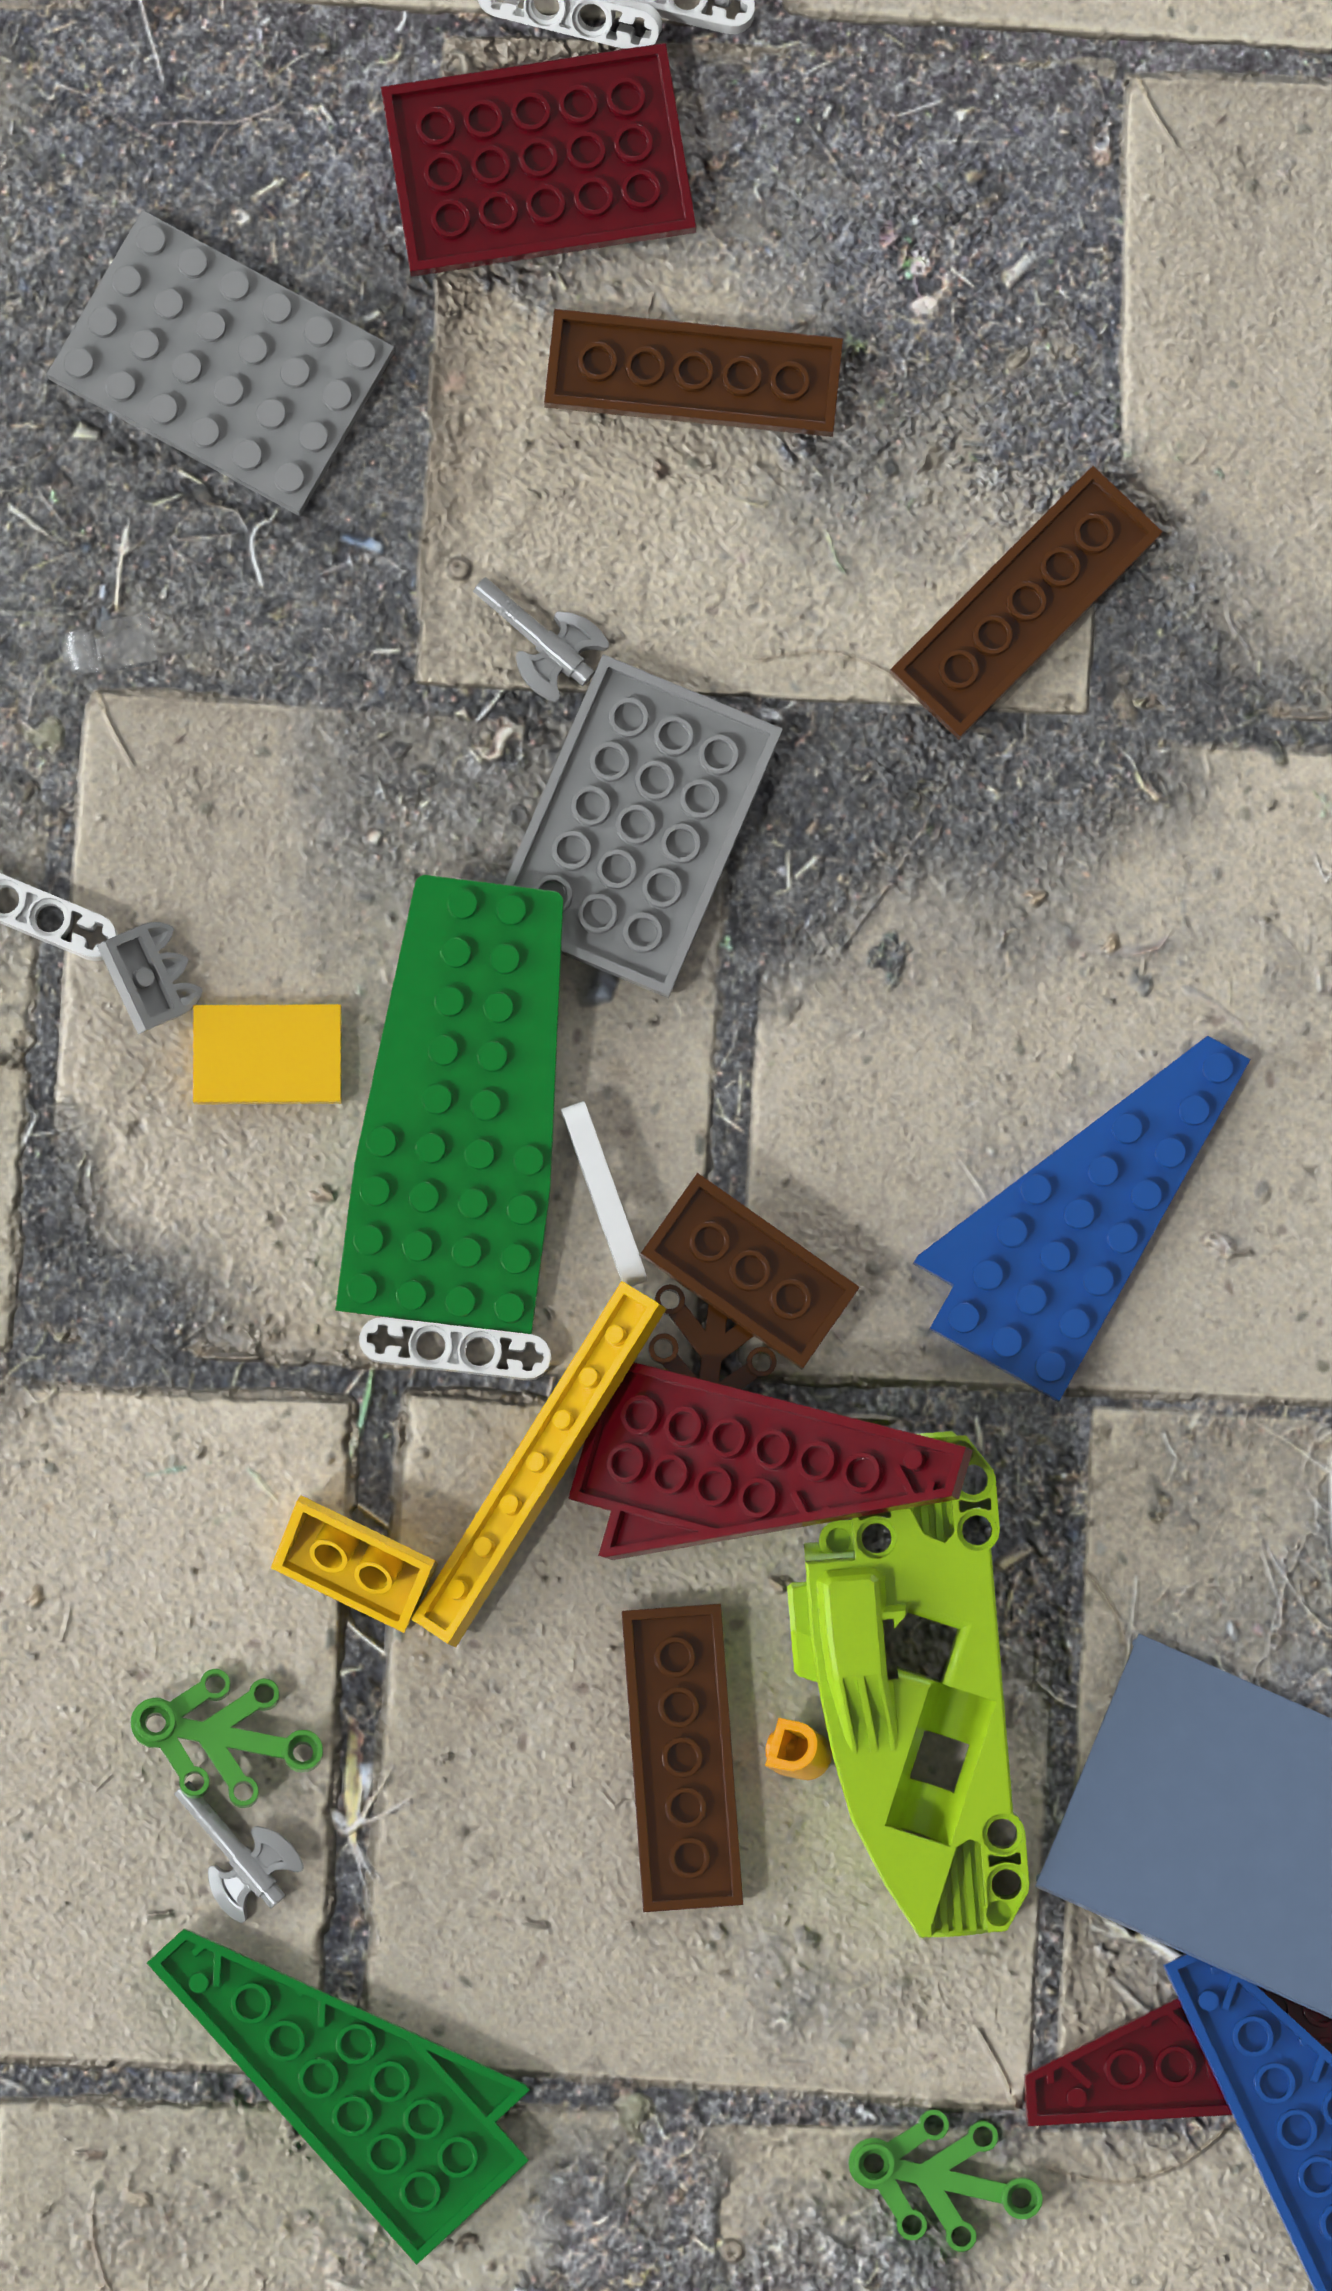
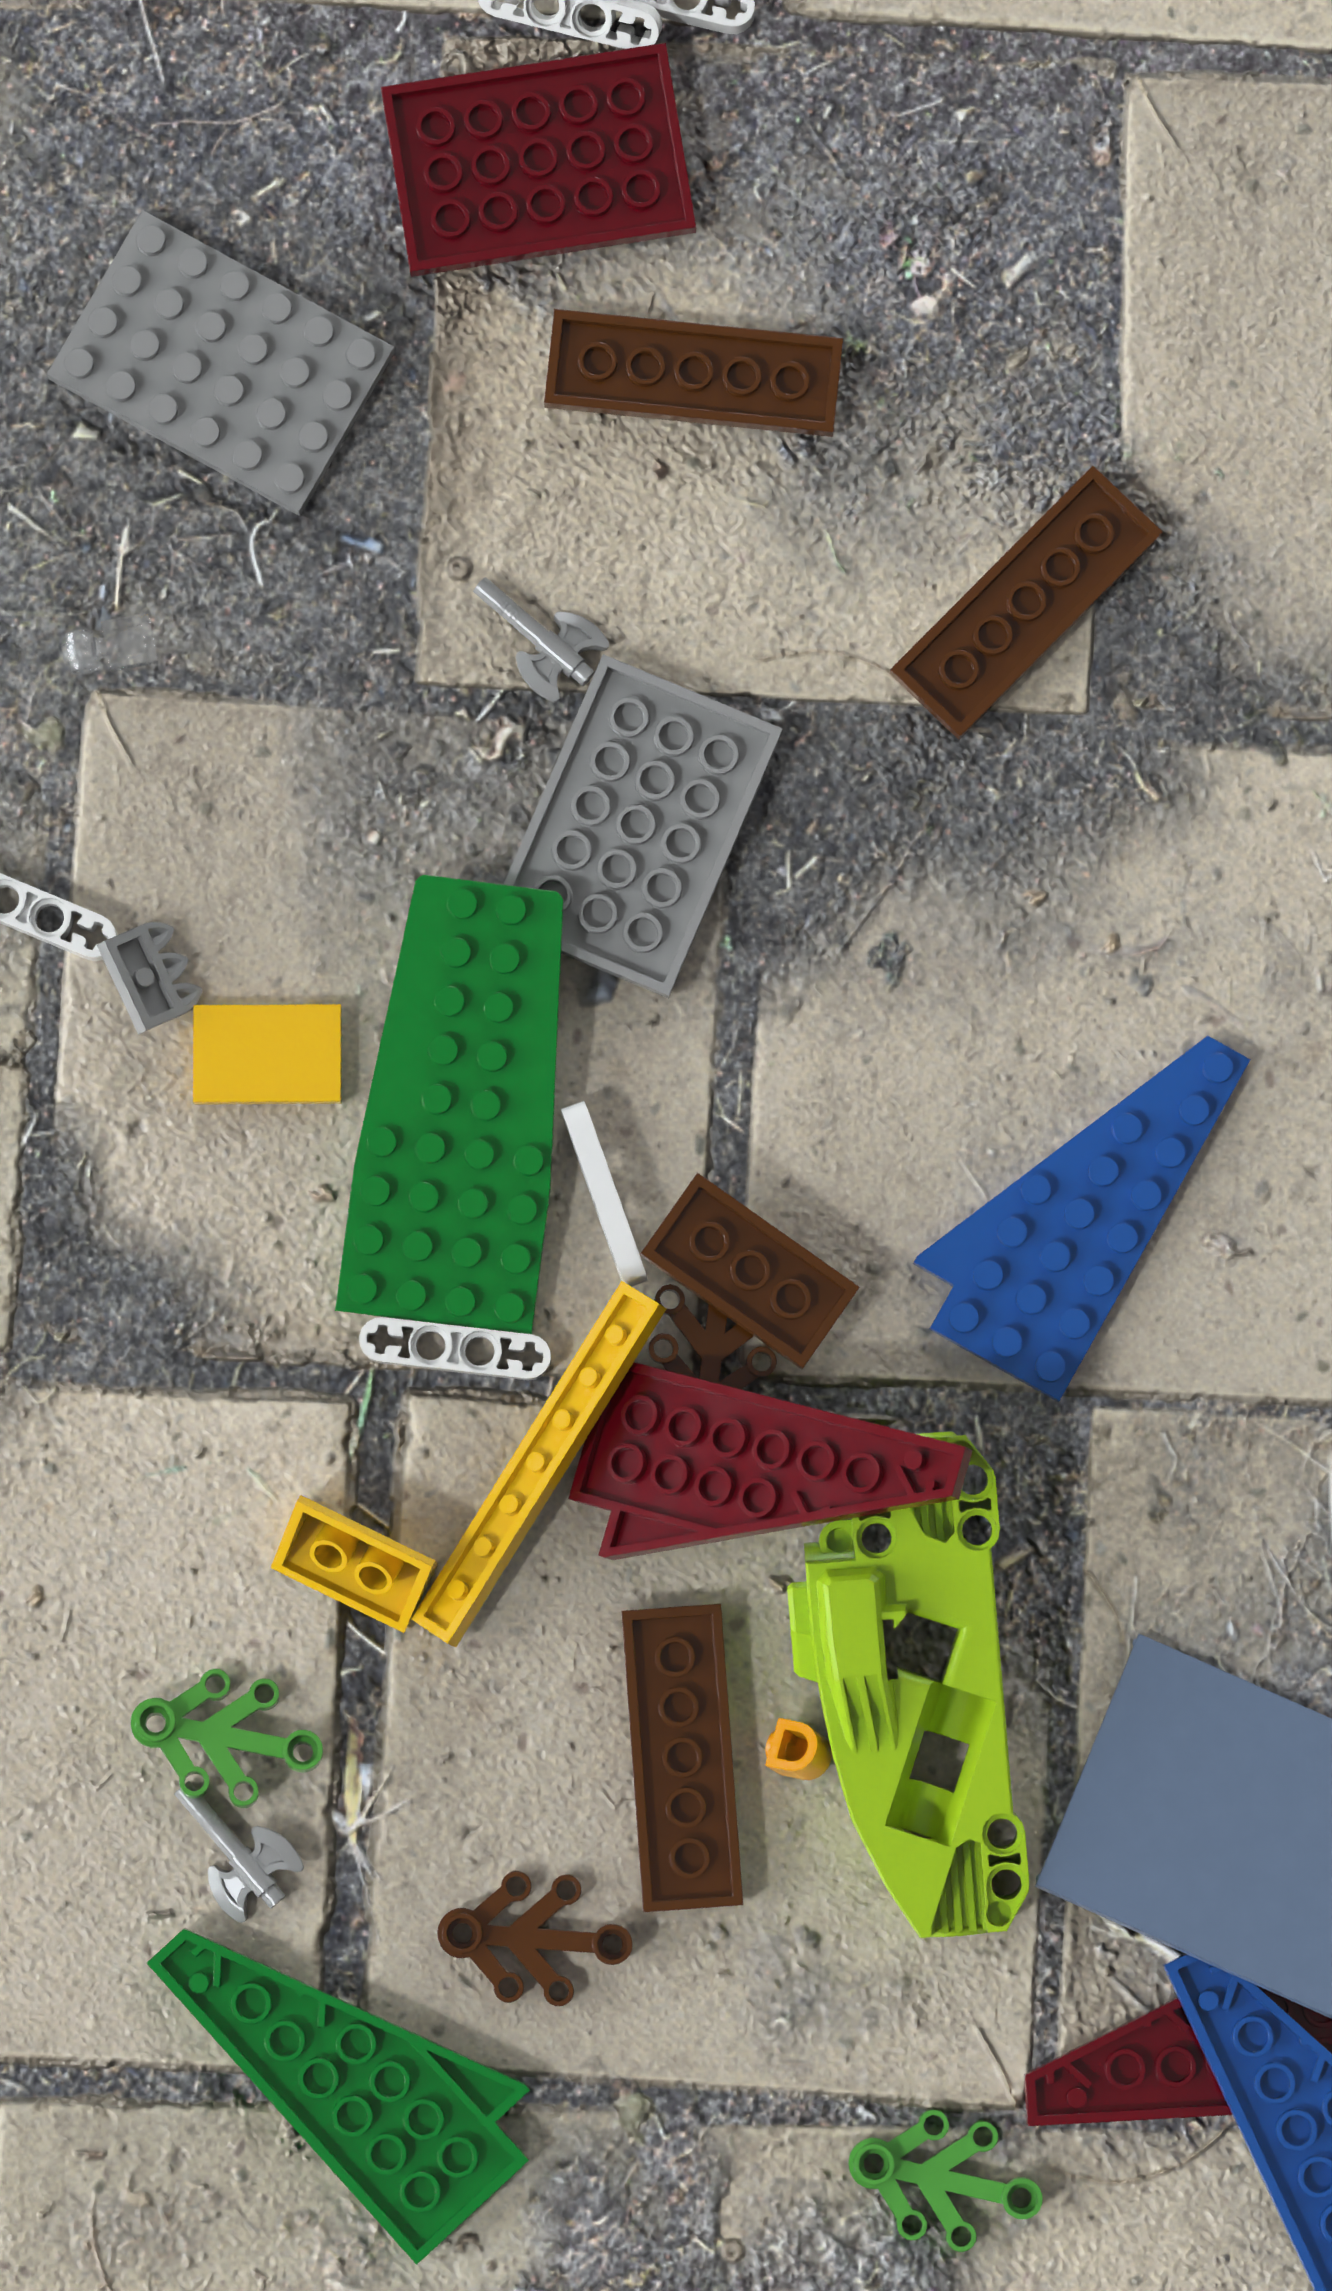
(525, 1938): none -> reddish brown plant

